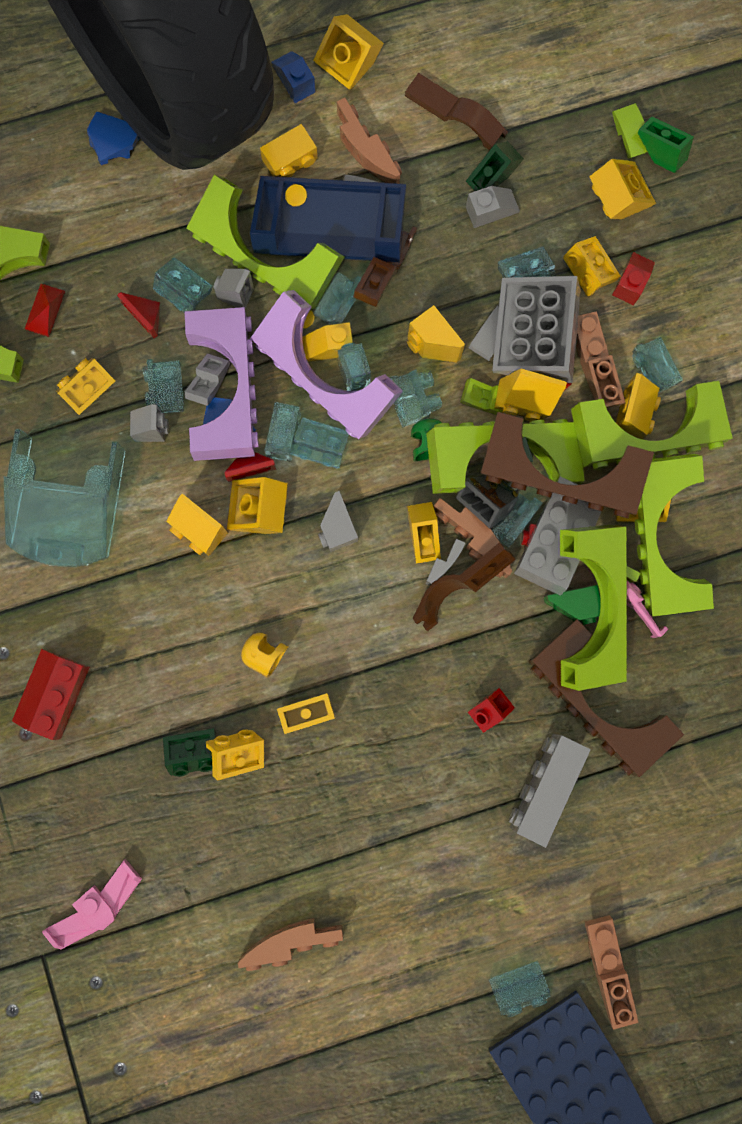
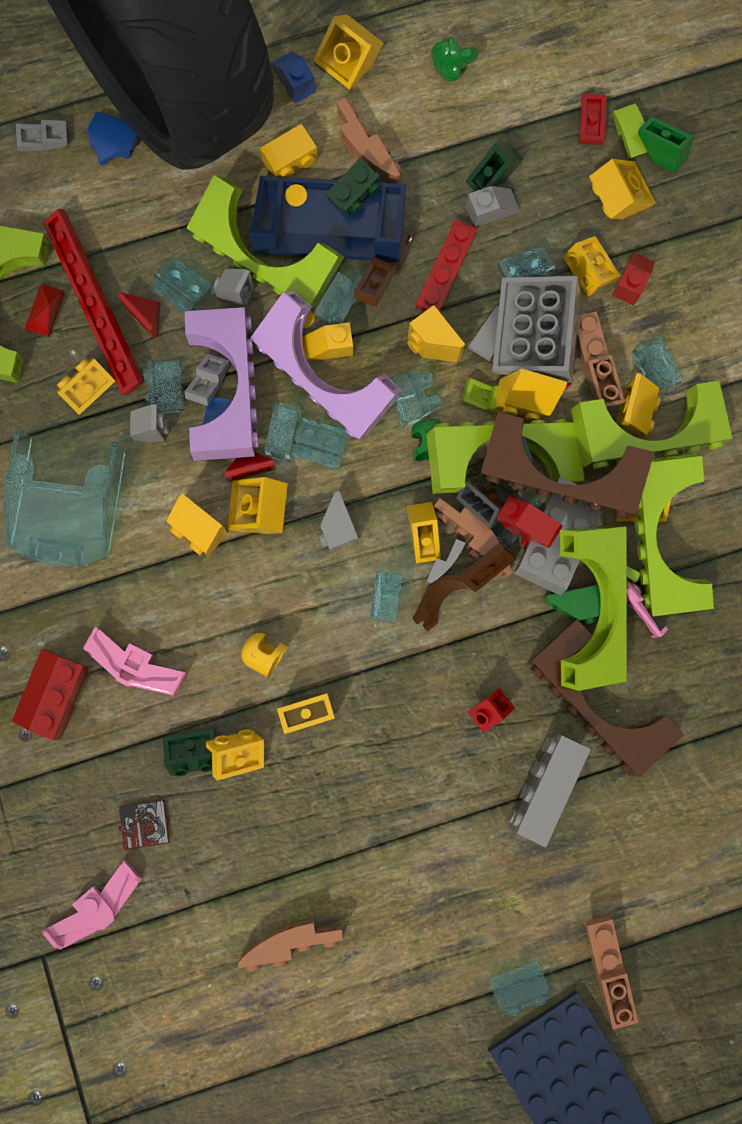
(47, 136): none -> light grey slope
(93, 302): none -> red plate
(132, 665): none -> bright pink plate
(144, 824): none -> piece
(354, 187): none -> dark green bracket
(354, 366): clear light blue brick -> none
(386, 597): none -> clear light blue hips
(446, 266): none -> red plate
(449, 107): reddish brown piece -> none
(450, 59): none -> green hair
(529, 522): none -> red slope
(592, 119): none -> red plate

